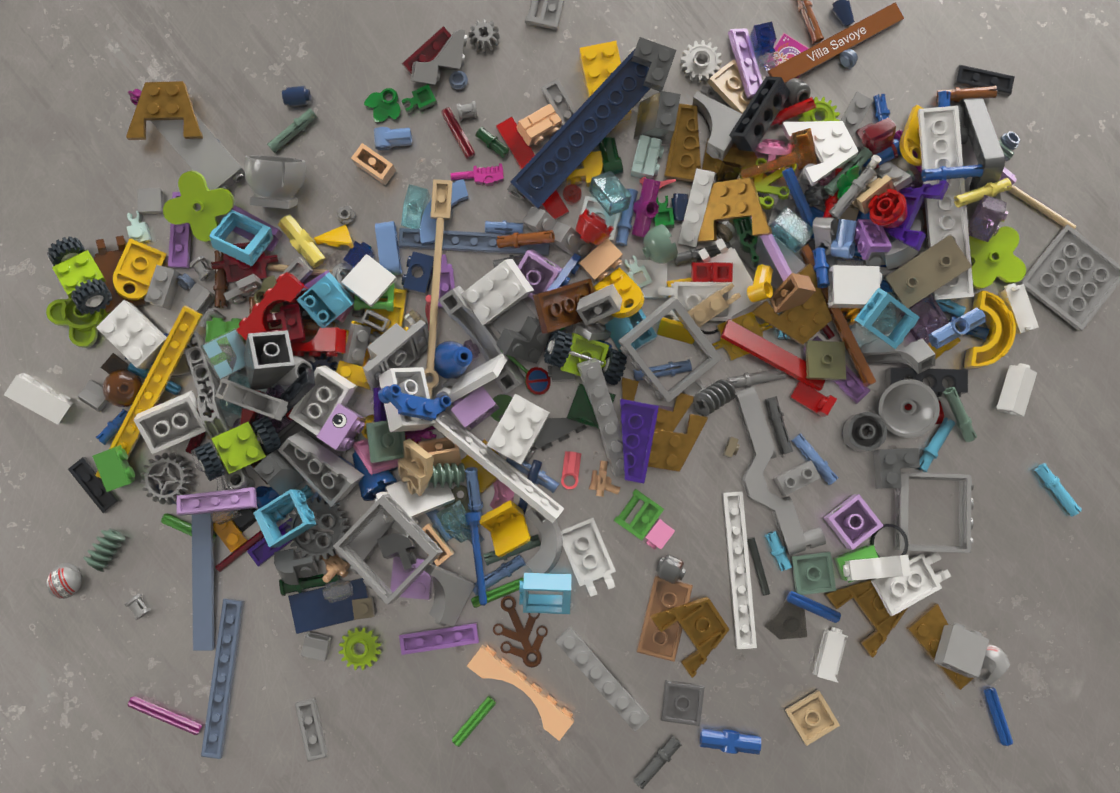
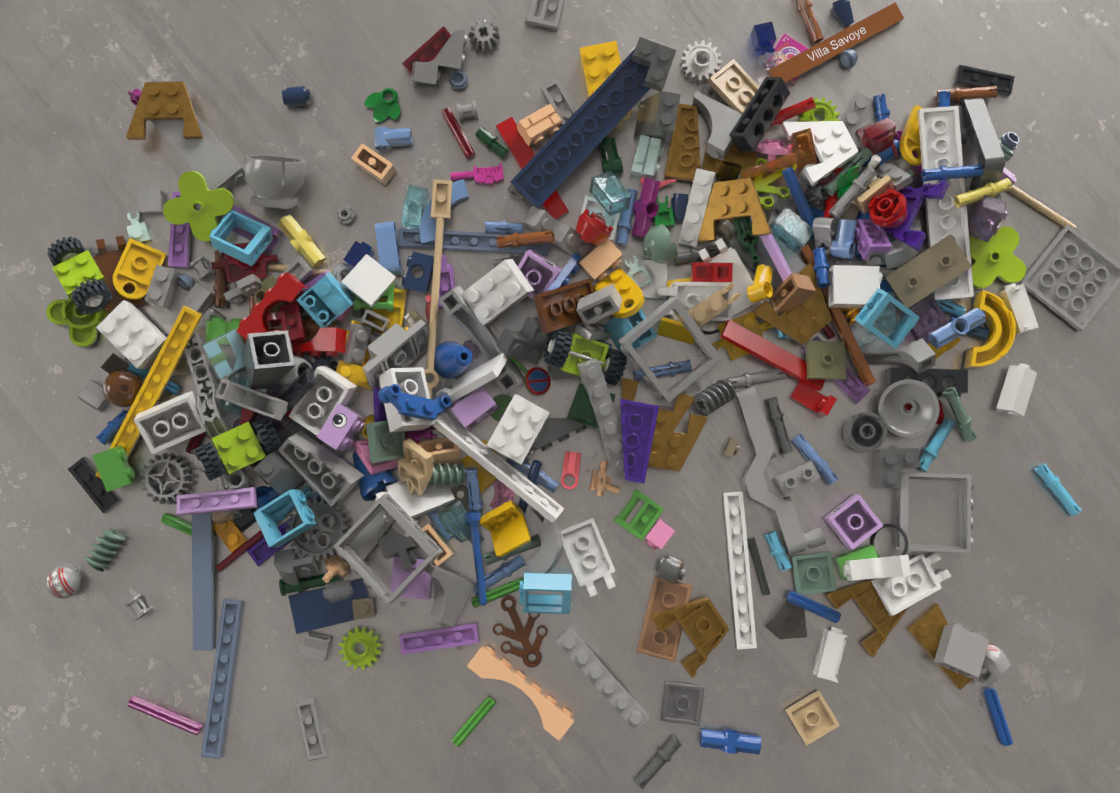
(38, 398): white wedge -> none
(292, 130): sand green pin -> none
(336, 237): yellow tile -> none
(421, 97): green plate -> none
(572, 194): clear red tile -> none
(591, 167): yellow brick -> none
(745, 61): lavender tile -> none
(798, 91): dark grey head -> none

